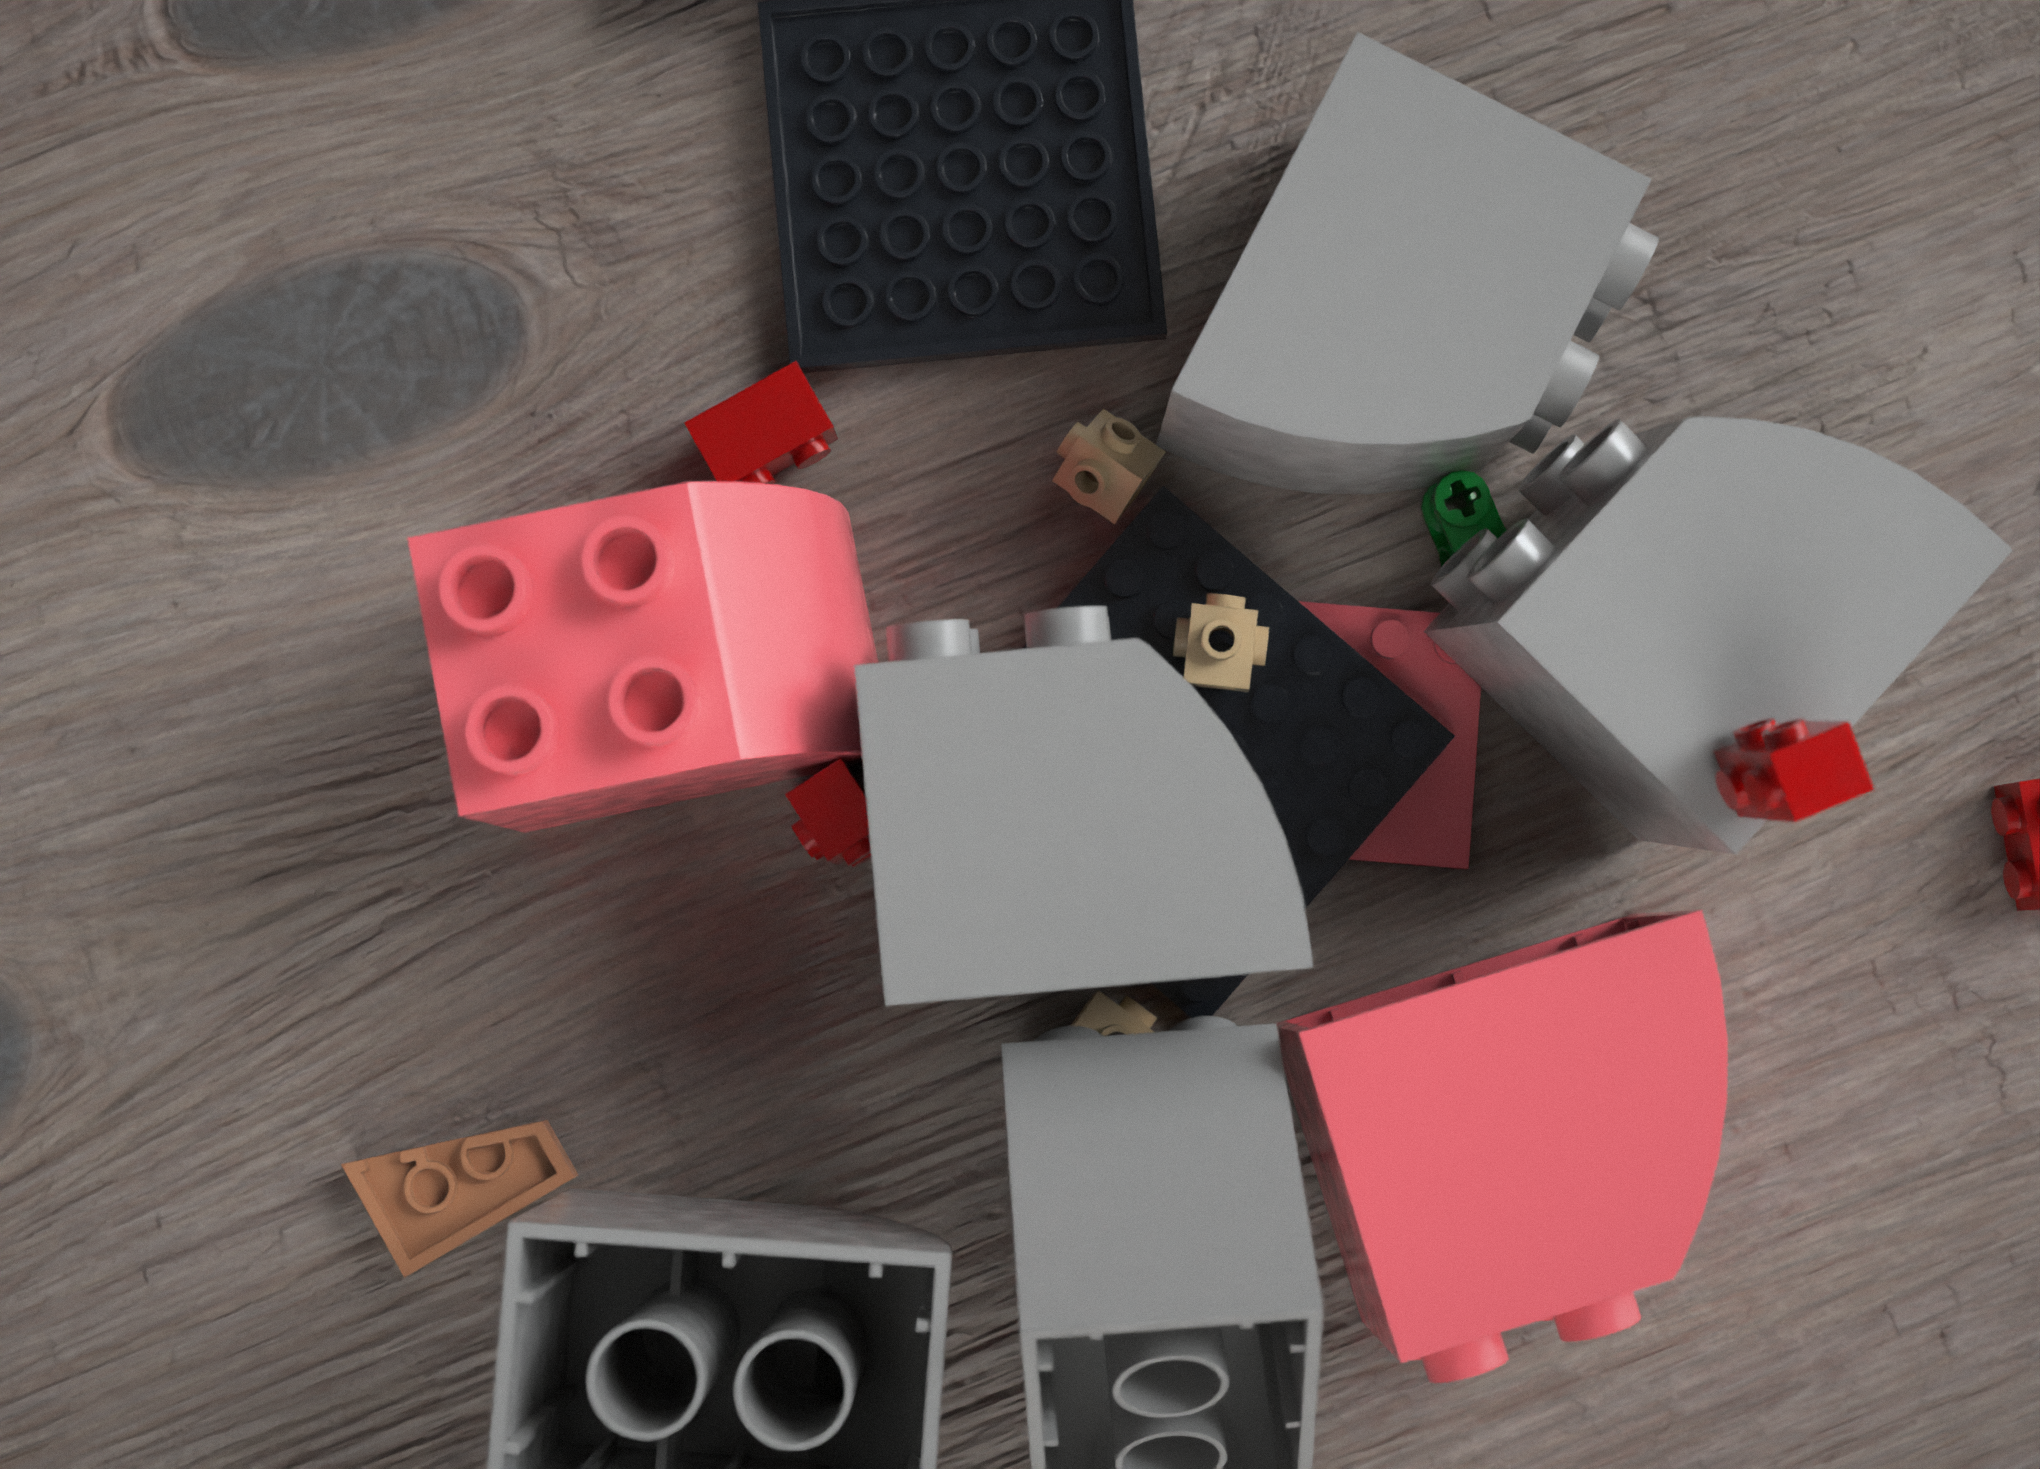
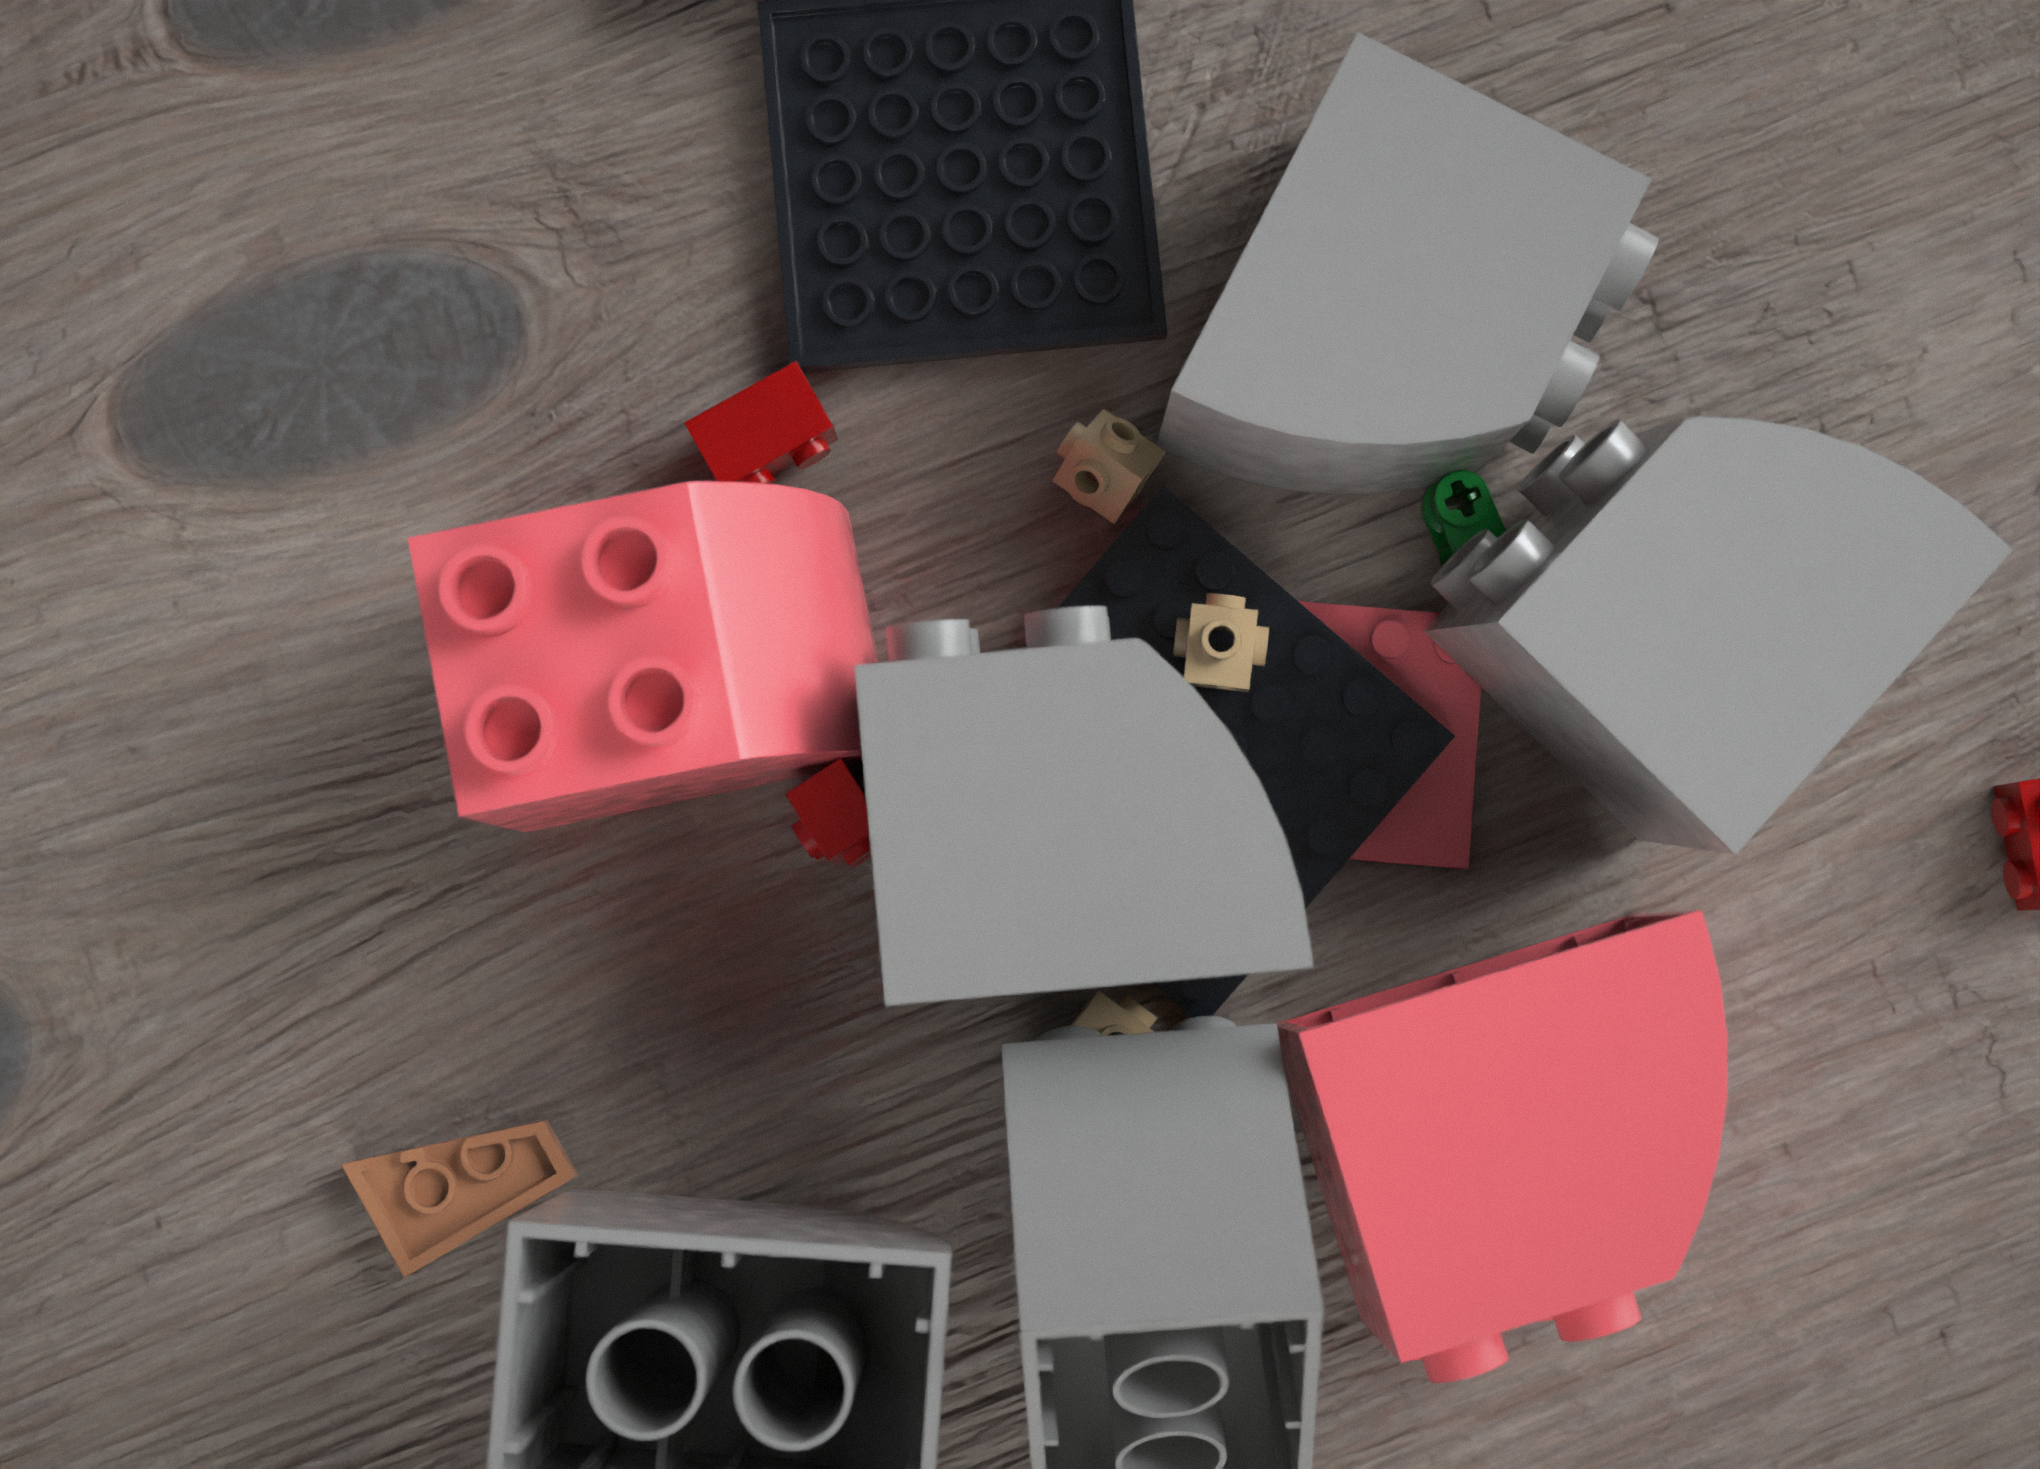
(1791, 769): red brick -> none

